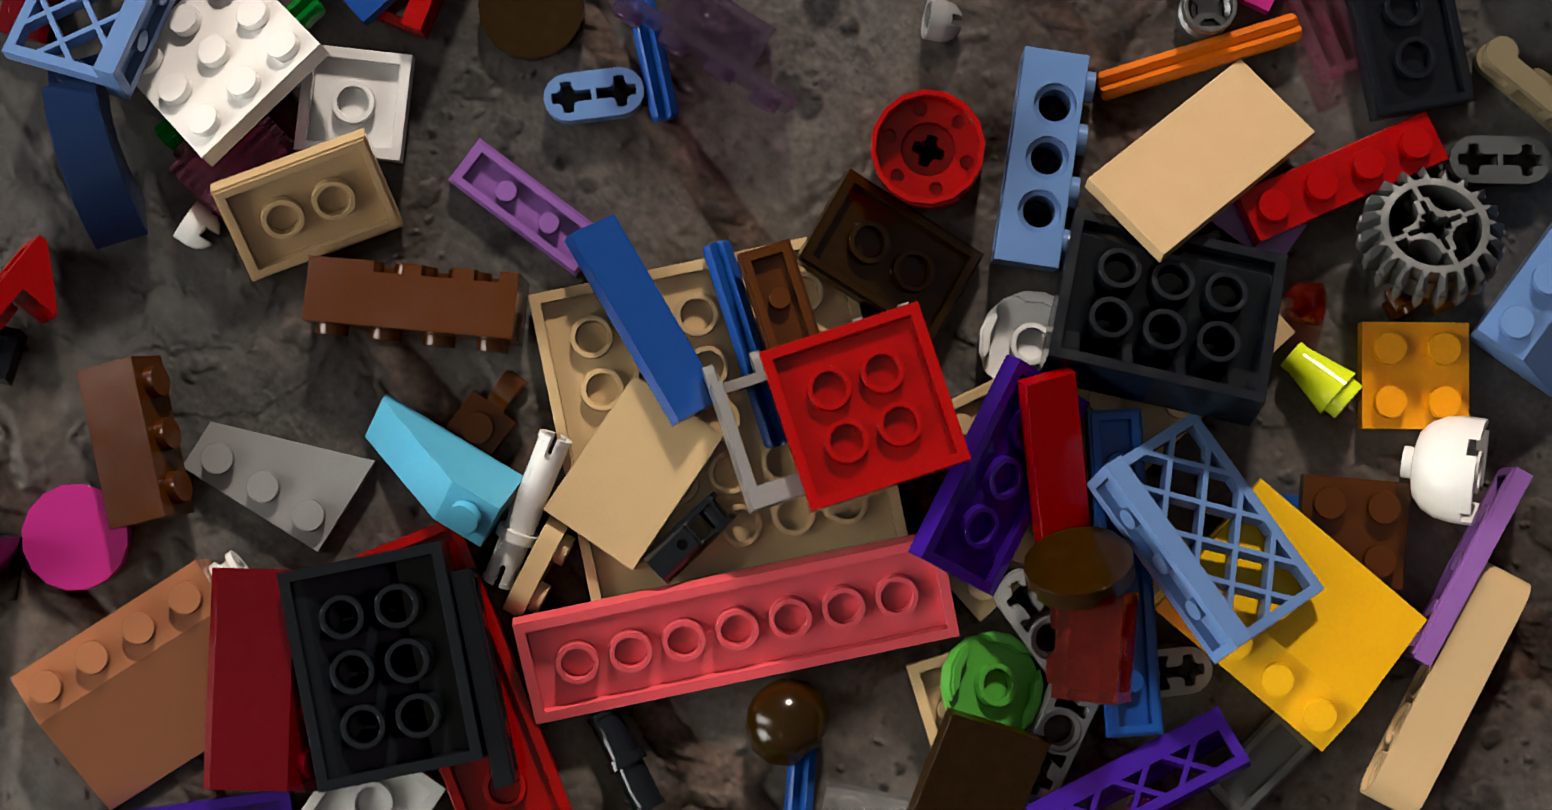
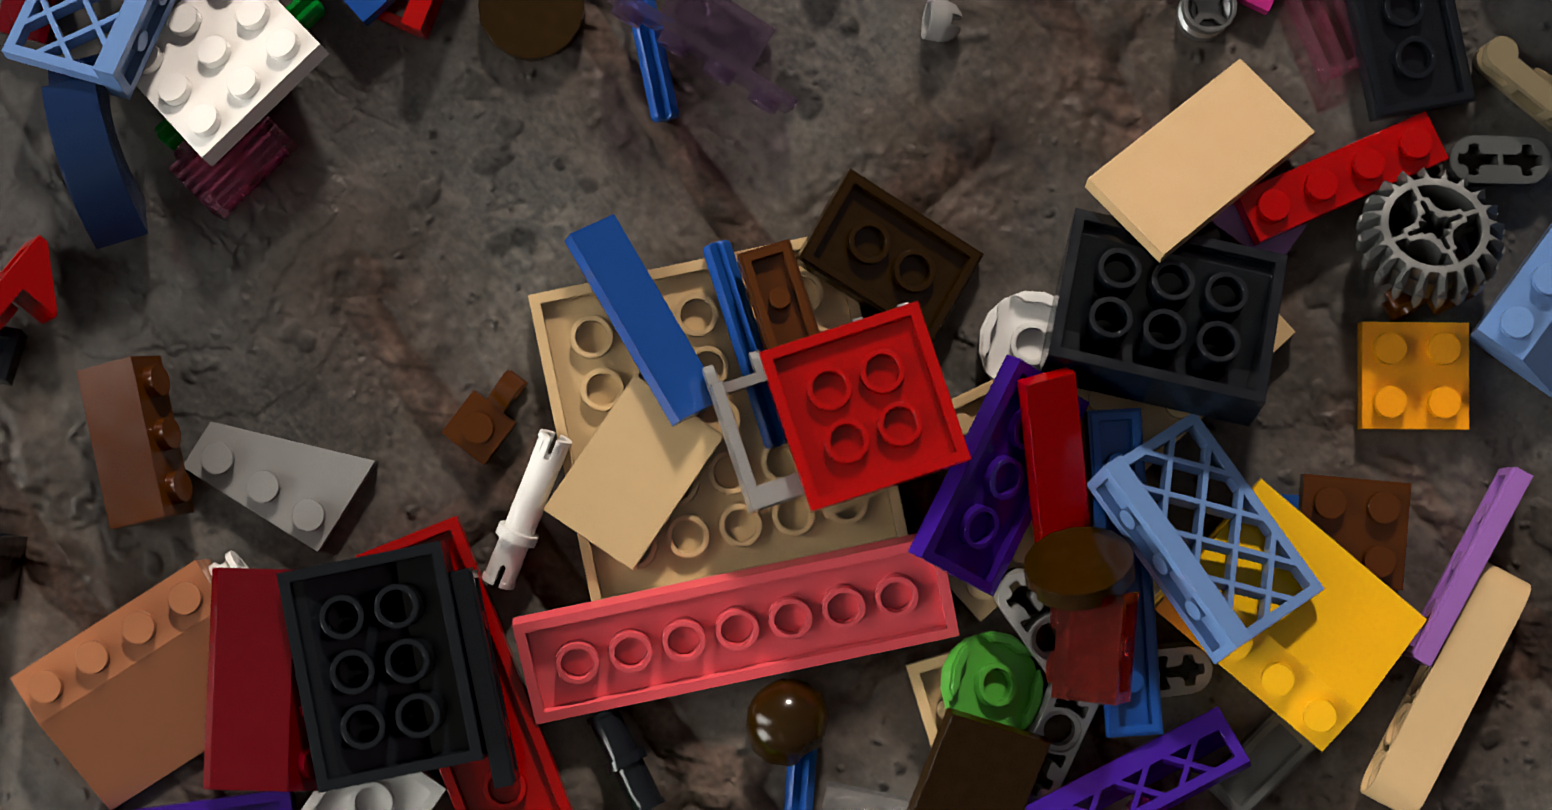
(71, 539): dark pink tile -> none
(194, 225): white hinge -> none
(307, 204): tan tile -> none
(357, 92): white plate -> none
(416, 302): reddish brown wedge -> none
(443, 472): medium azure slope -> none
(519, 202): medium lavender tile -> none
(529, 588): tan plate -> none
(592, 83): medium blue beam -> none
(682, 544): black bar -> none
(911, 123): red wheel -> none
(1042, 75): medium blue brick -> none
(1198, 56): orange axle -> none
(1308, 303): clear red hinge -> none
(1321, 379): neon yellow cone -> none
(1448, 467): white cylinder -> none

